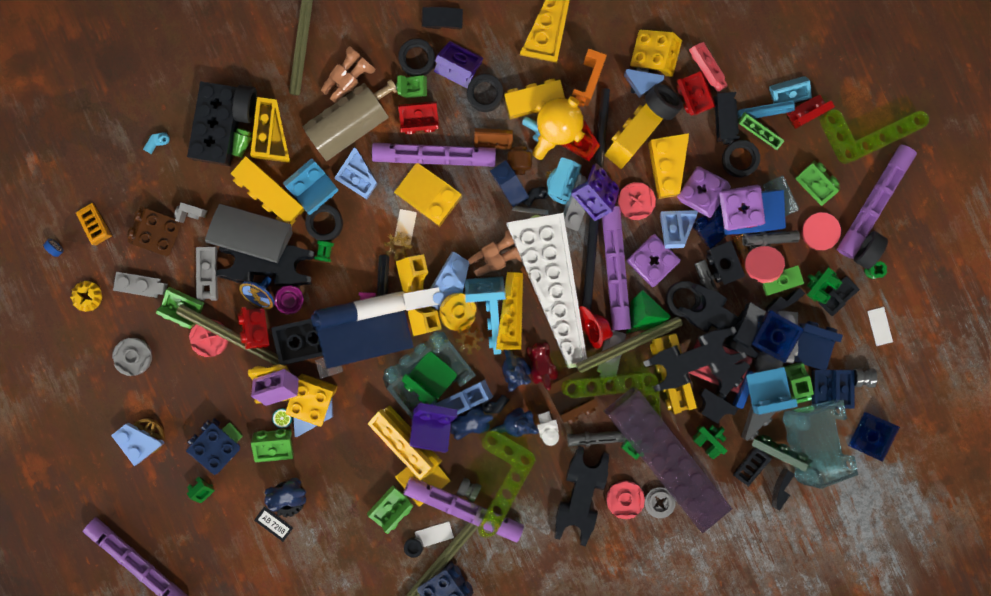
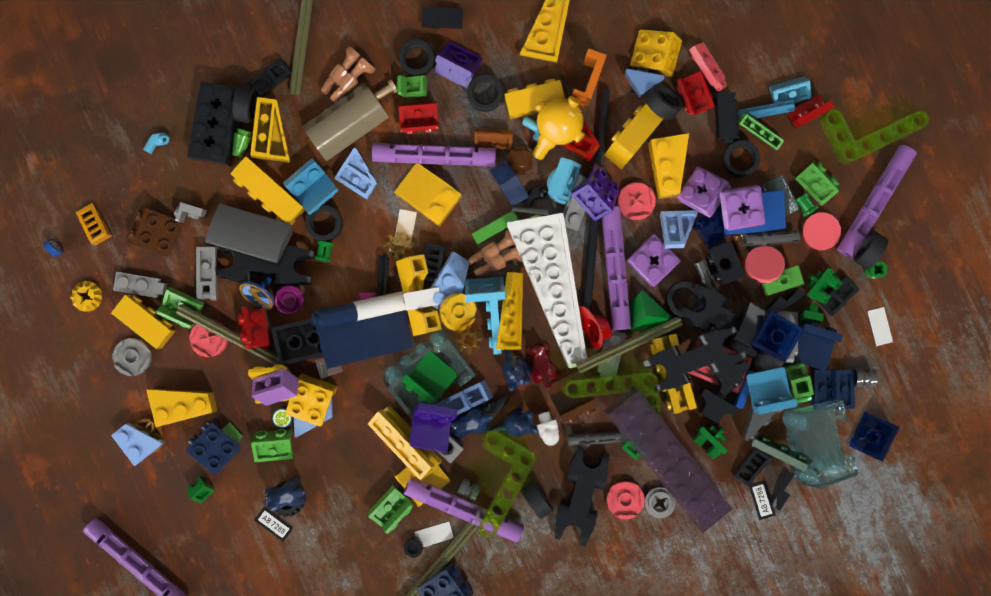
(143, 321): none -> yellow brick
(179, 405): none -> yellow wedge
(270, 78): none -> black slope
(441, 249): none -> black slope
(452, 454): none -> light grey brick
(494, 228): none -> bright green piece
(536, 499): none -> black tyre
(762, 500): none -> sticker
(806, 204): none -> green bush
(811, 314): none -> green tile

